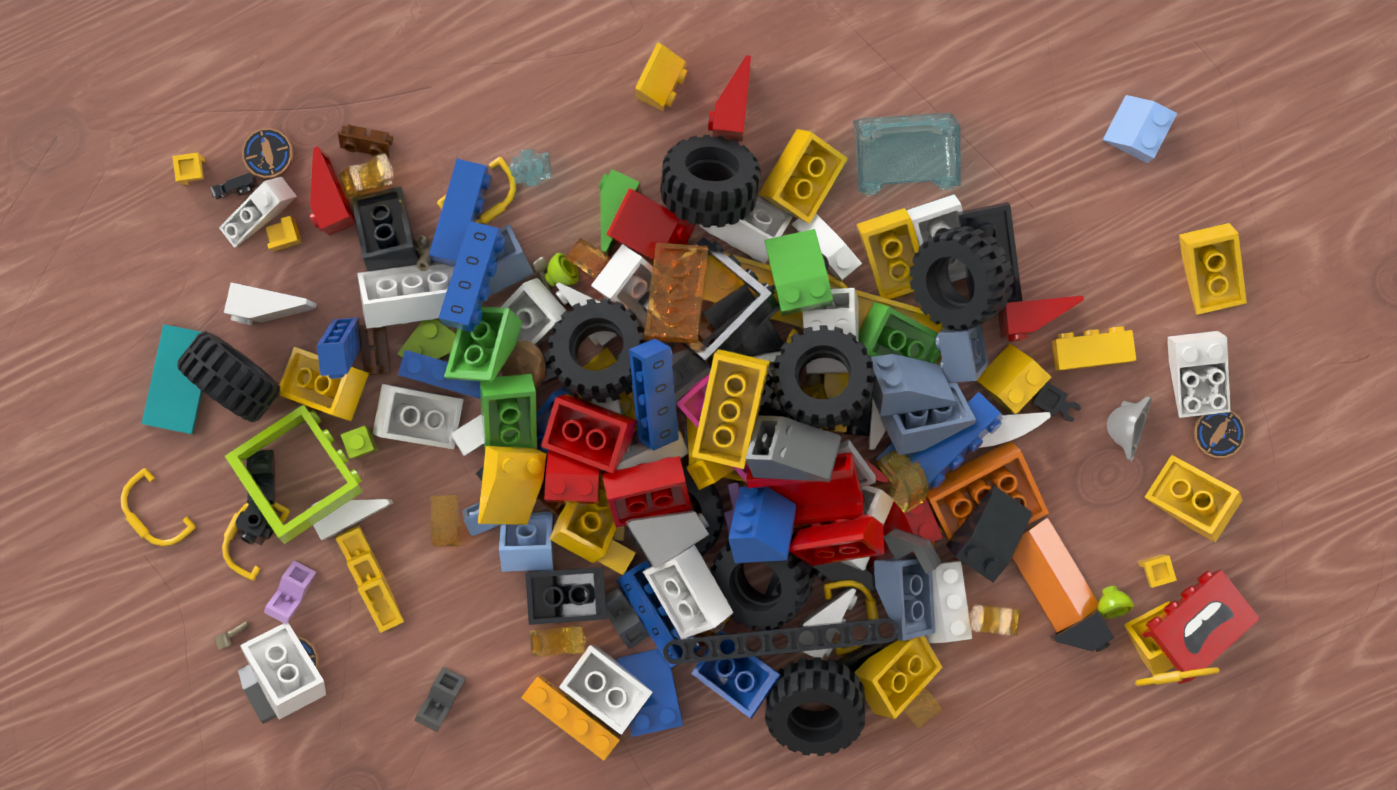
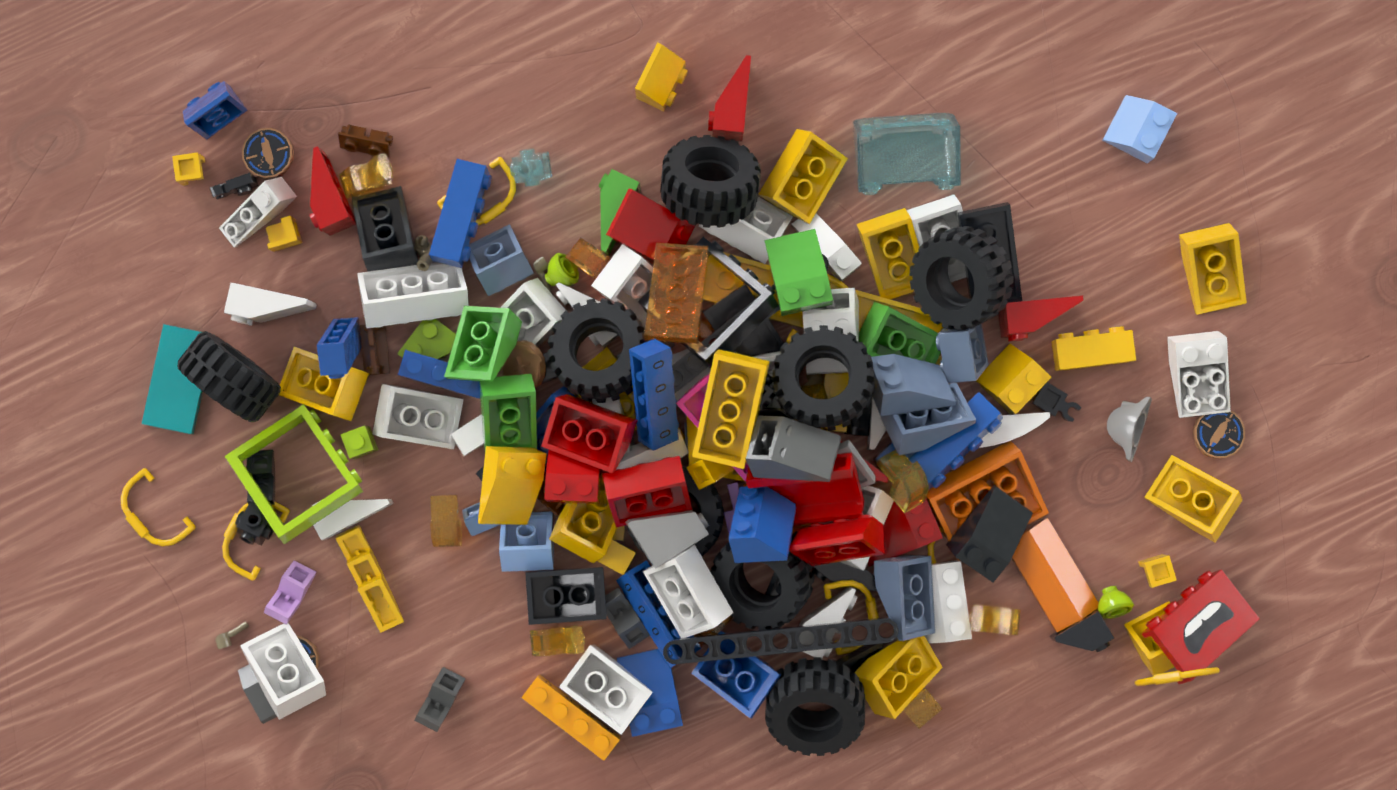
(213, 110): none -> blue slope
(471, 277): blue brick -> none
(903, 543): dark grey slope -> none

